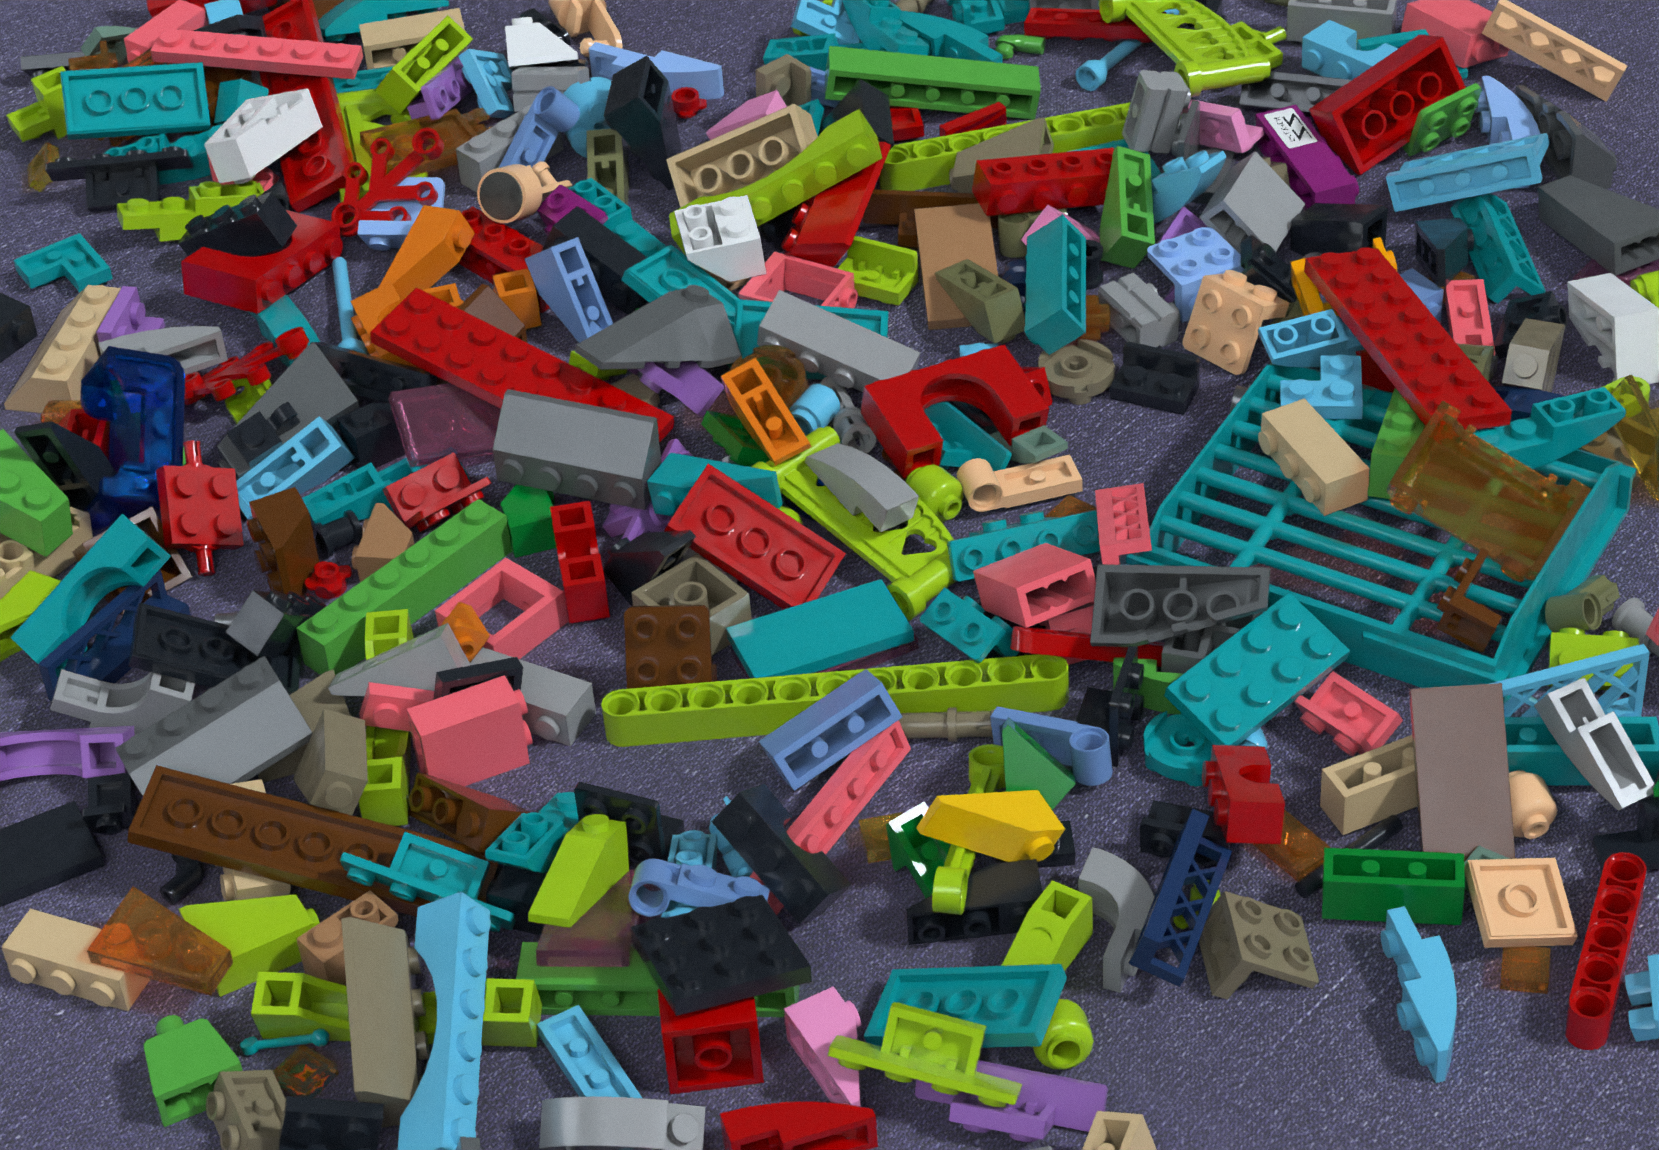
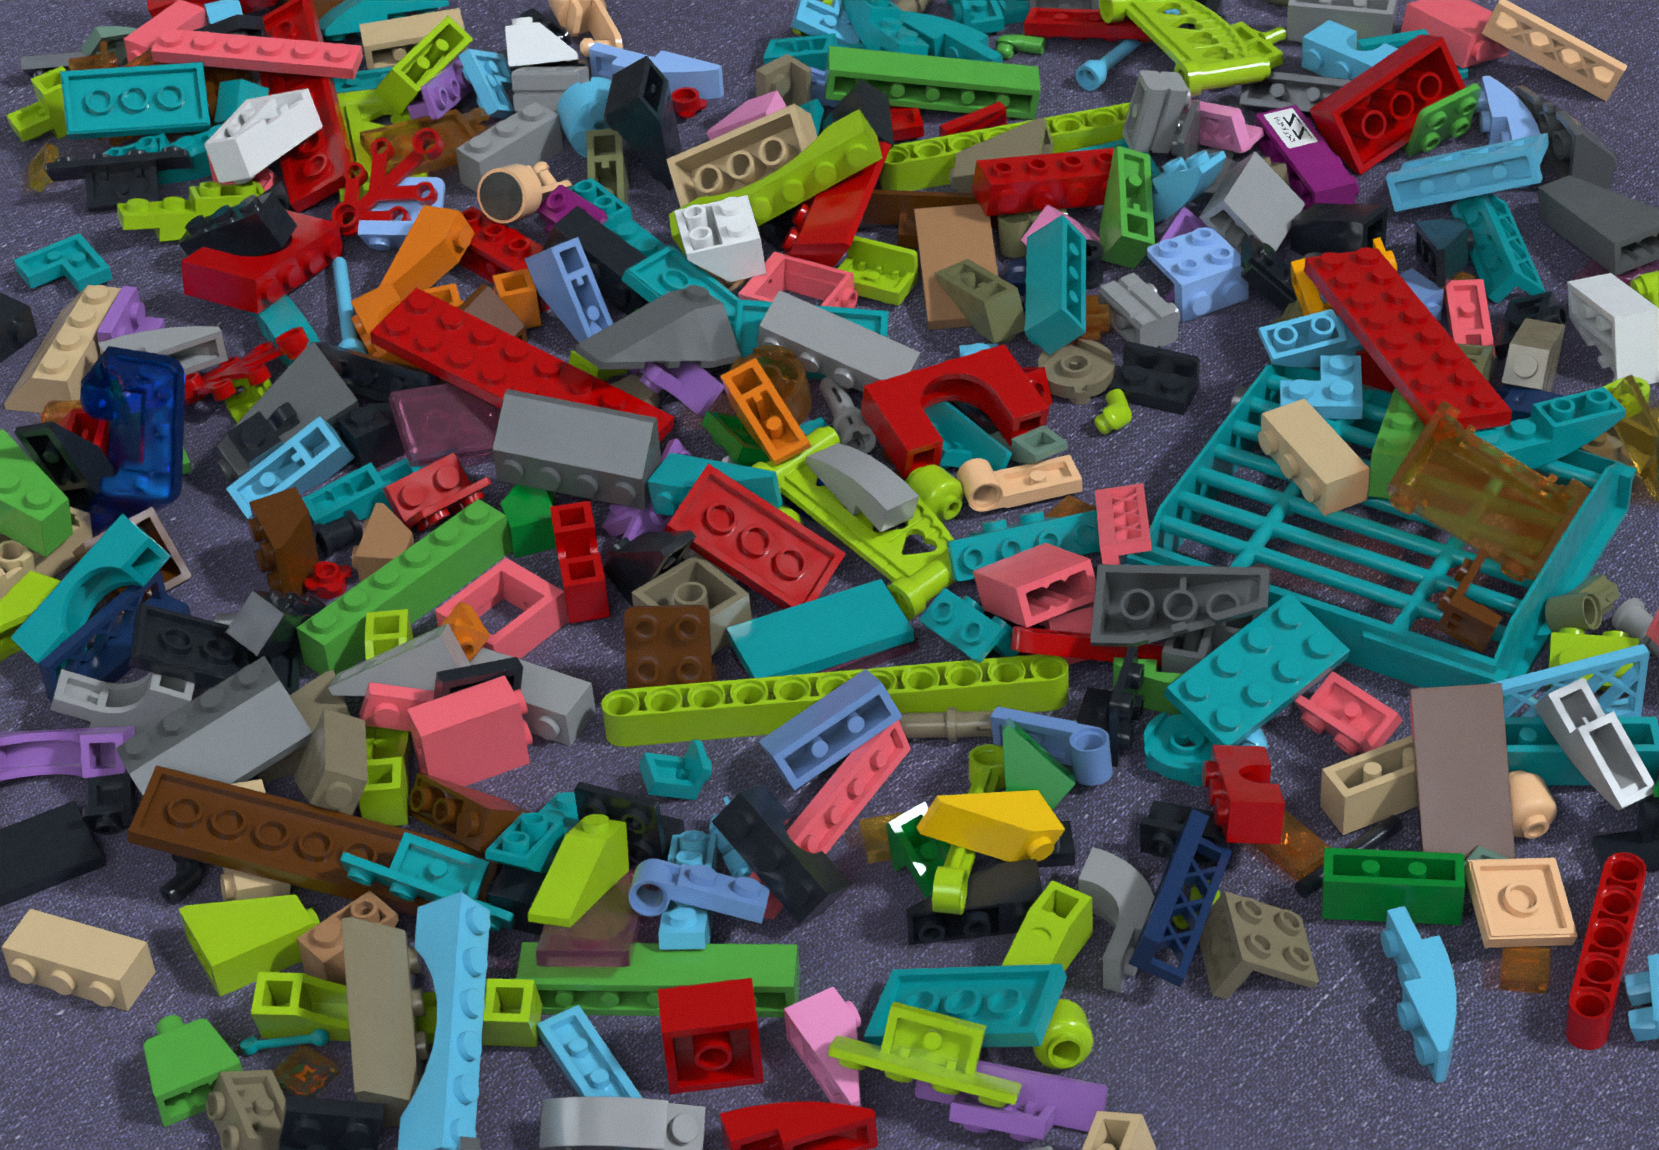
(160, 946): clear orange wing -> none
(199, 508): red plate -> none
(547, 117): medium blue plate -> none
(675, 774): none -> teal bracket
(720, 954): black plate -> none
(815, 408): medium azure brick -> none
(1116, 414): none -> lime arm
(1228, 319): light nougat bracket -> none

